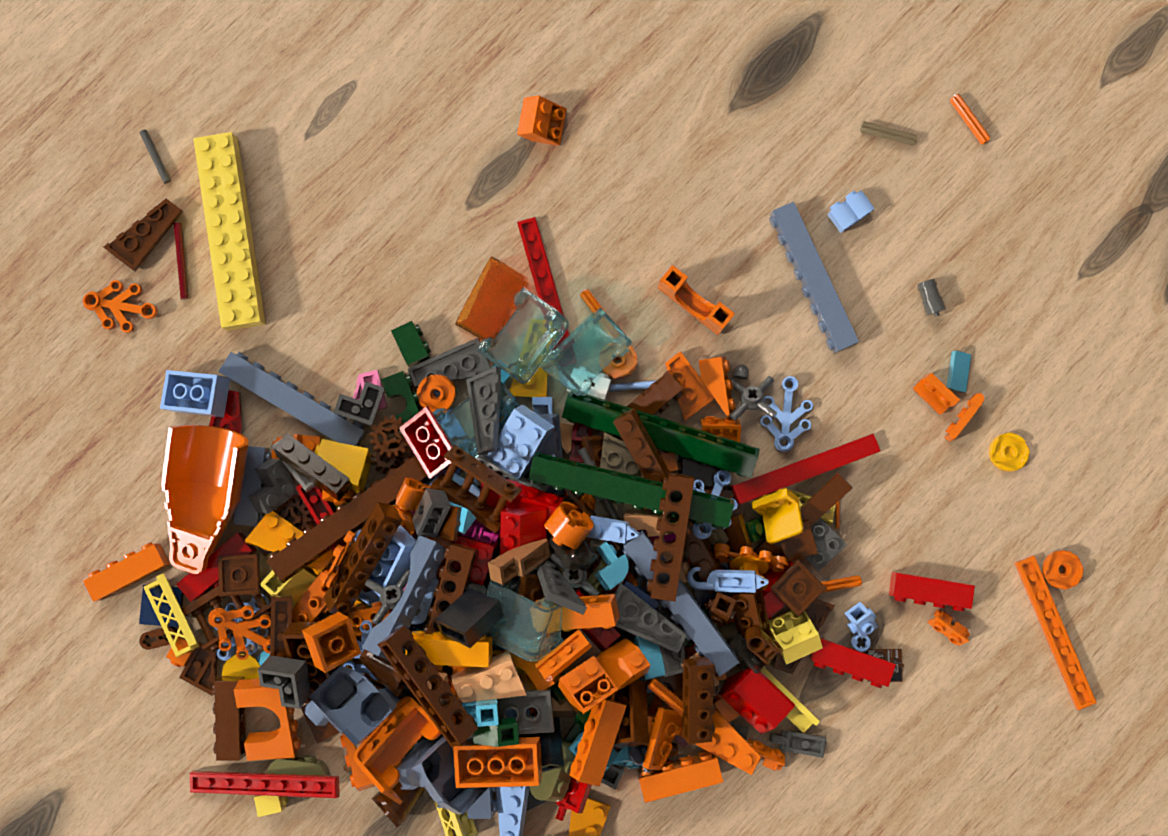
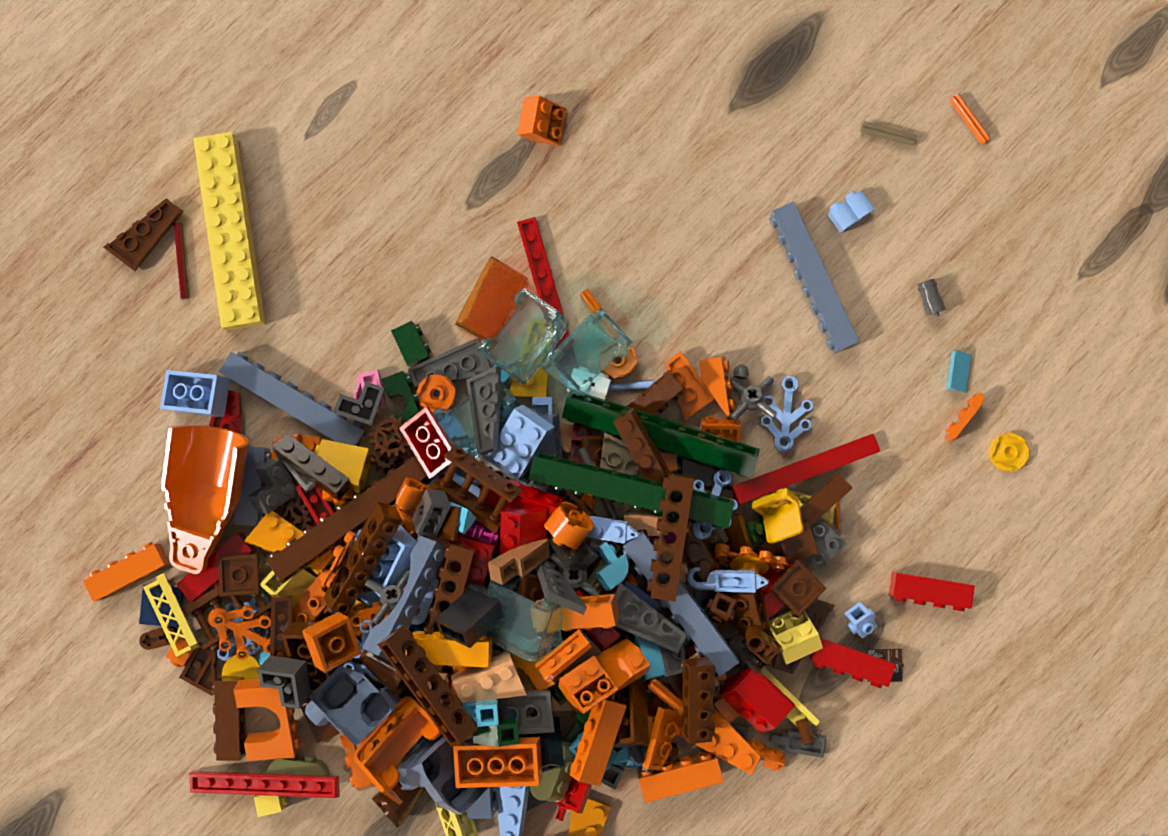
(117, 305): orange plant -> none
(155, 157): dark grey bar -> none
(677, 289): orange arch -> none
(805, 731): none -> reddish brown pin
(842, 583): orange axle -> none
(854, 642): light blue bush -> none
(935, 393): orange bracket -> none
(941, 623): orange hinge -> none
(1055, 633): orange tile -> none
(1072, 569): orange plate -> none

